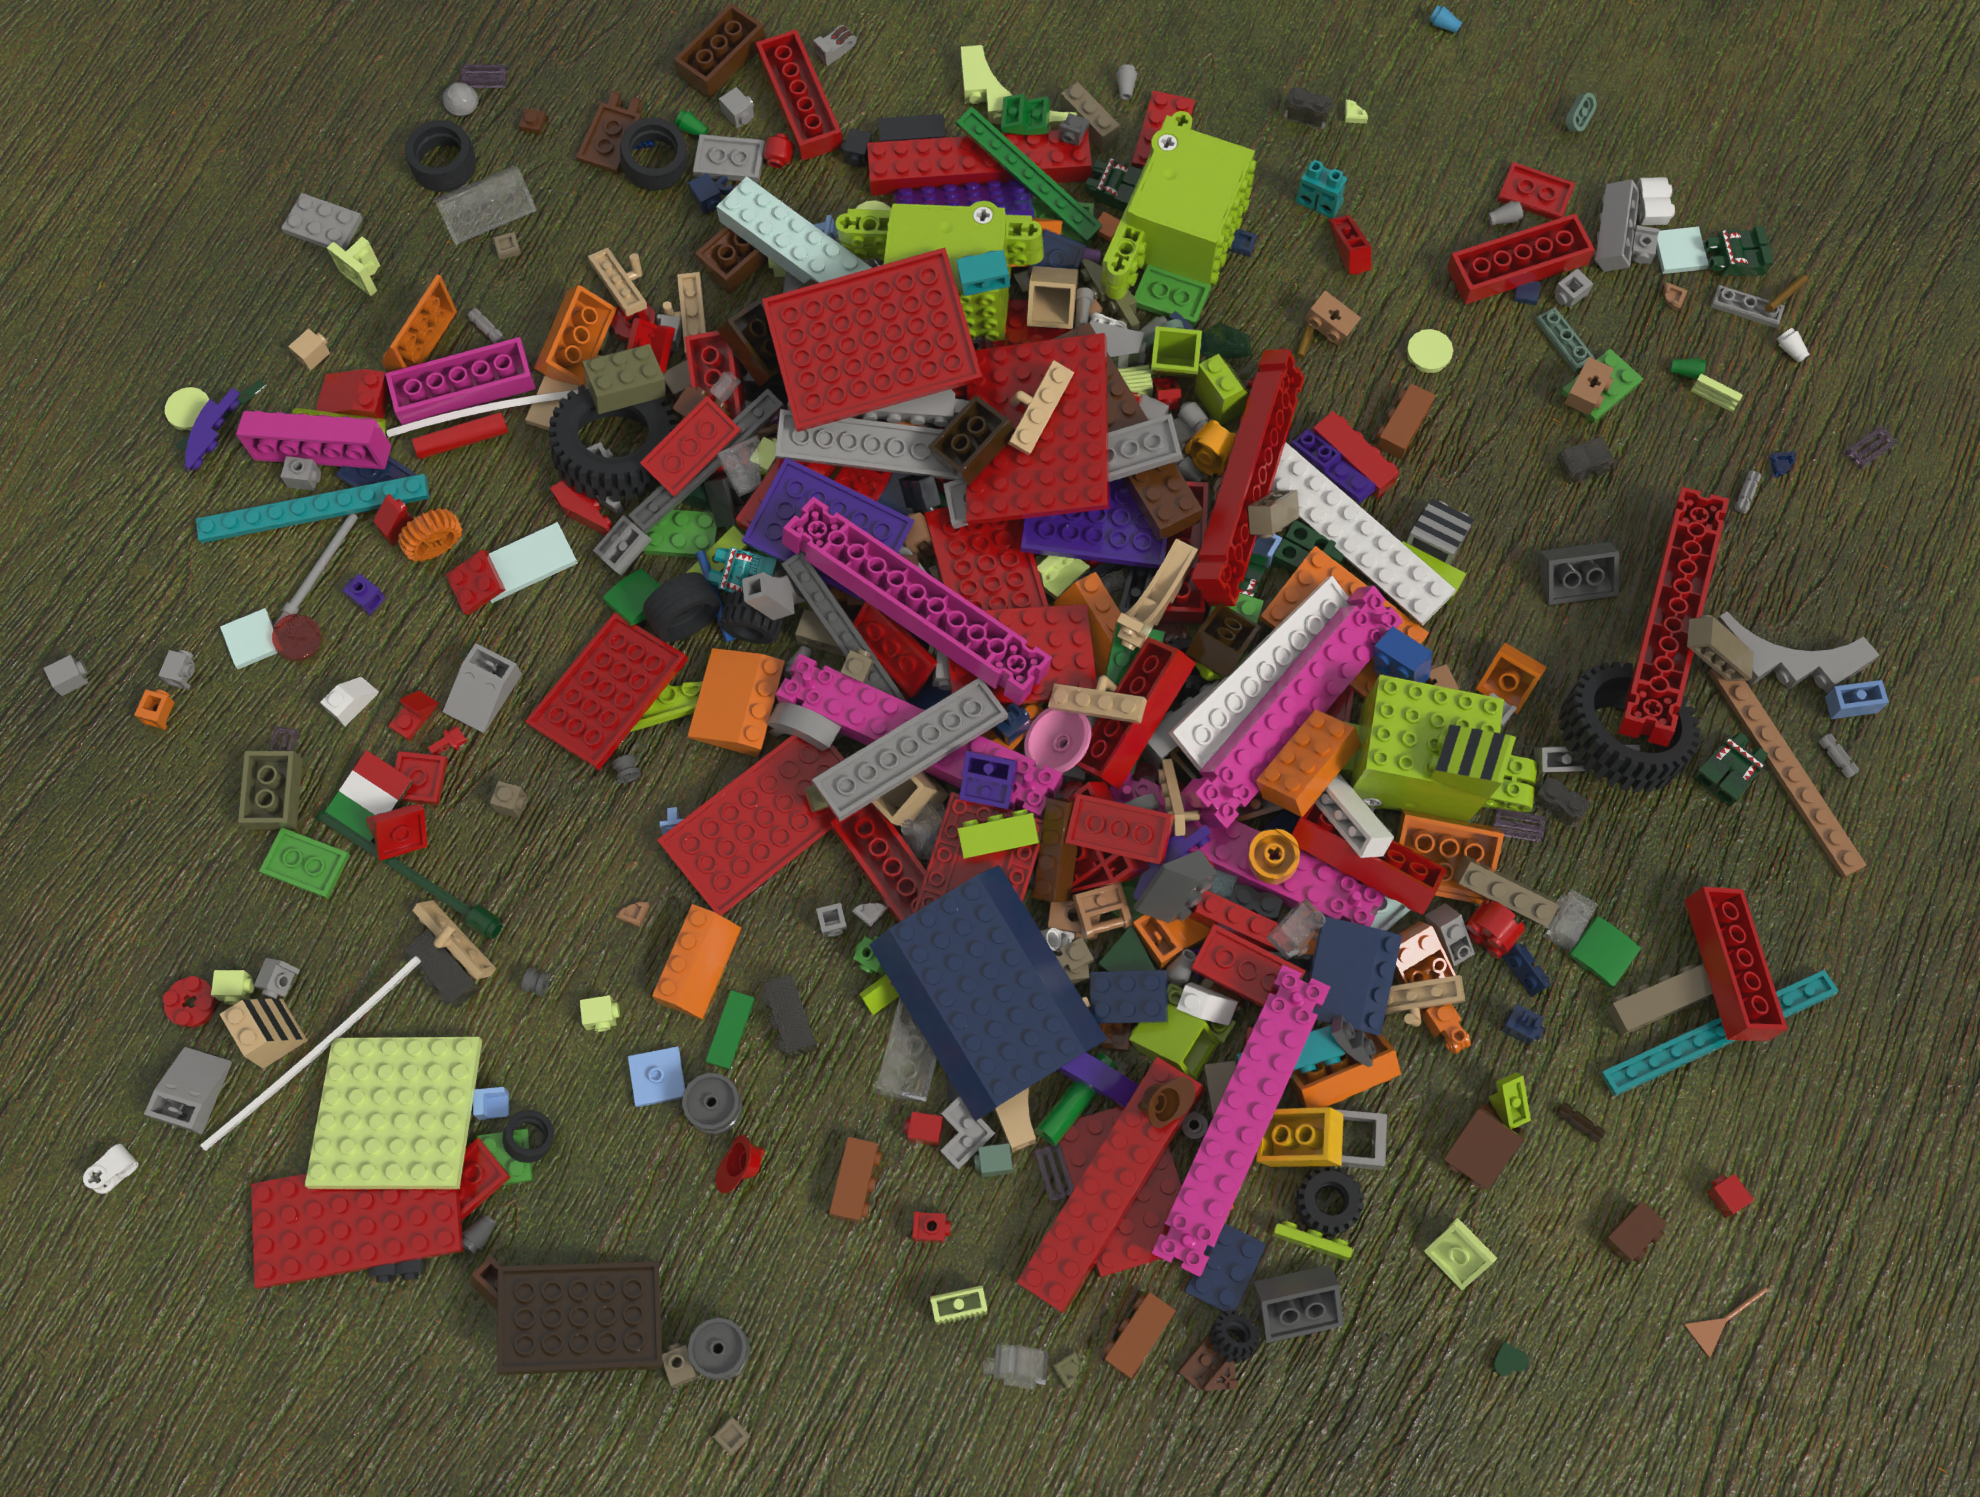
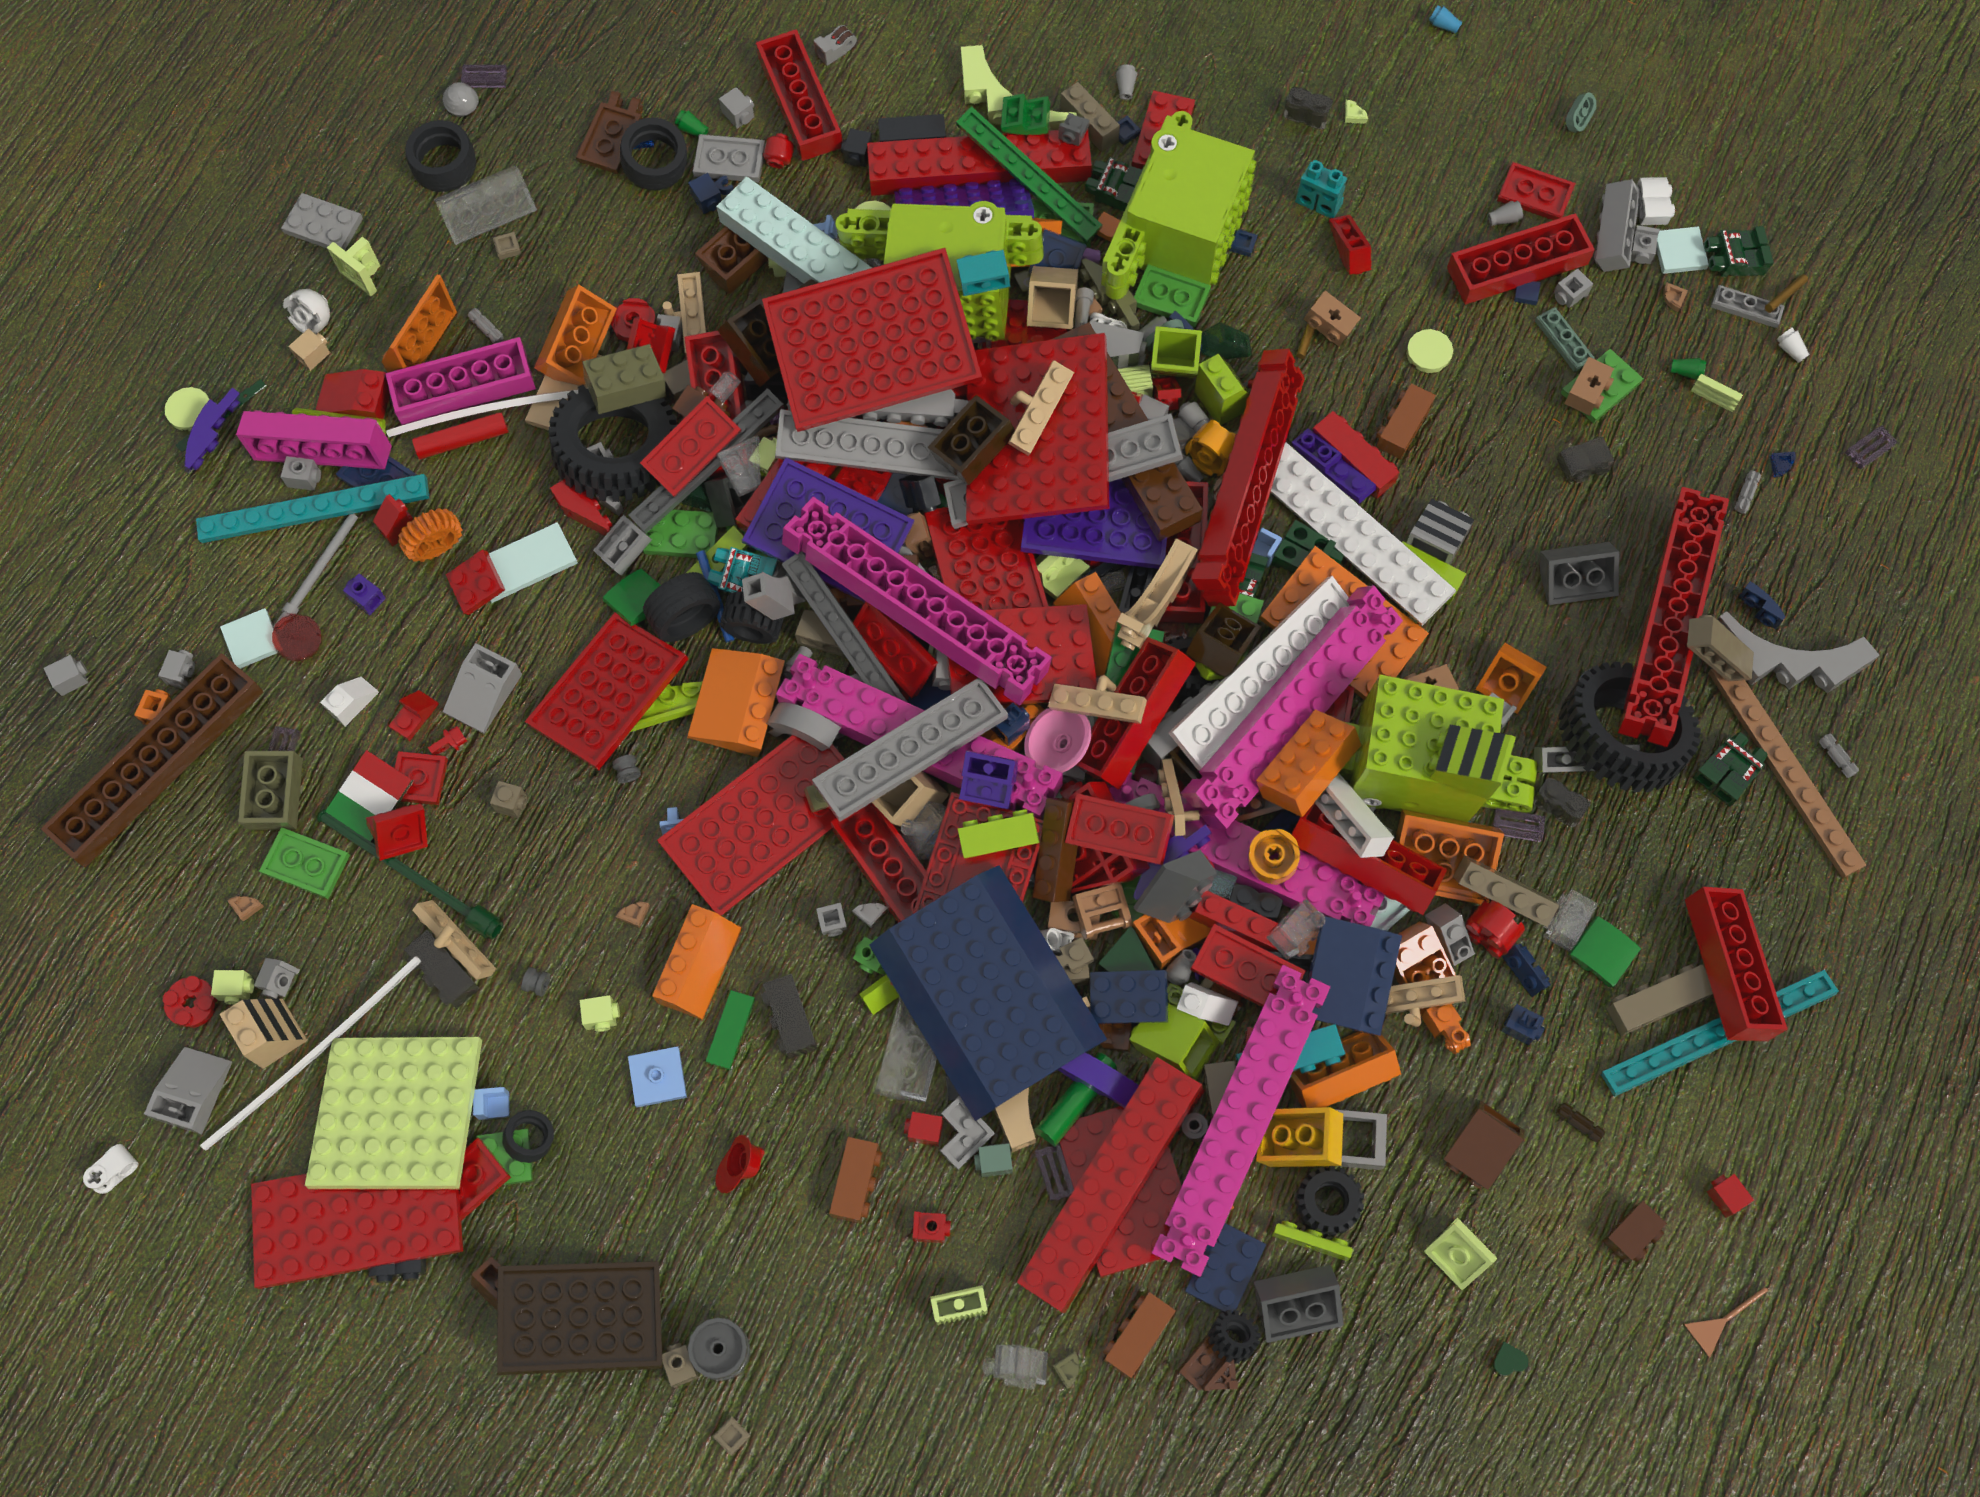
(152, 760): none -> reddish brown brick
(245, 906): none -> medium nougat tile
(307, 310): none -> white cylinder
(477, 1234): dark grey cone -> none
(532, 121): reddish brown plate -> none
(618, 281): tan plate -> none
(697, 1105): dark grey wheel -> none
(719, 50): reddish brown brick -> none
(858, 664): dark tan brick -> none
(1128, 130): none -> dark blue tile
(1167, 1101): reddish brown piece -> none
(1273, 512): dark tan brick -> none
(1353, 1043): dark grey slope -> none
(1402, 657): blue brick -> none
(1511, 1101): lime slope -> none
(1769, 611): none -> dark blue slope
(1856, 699): medium blue brick -> none

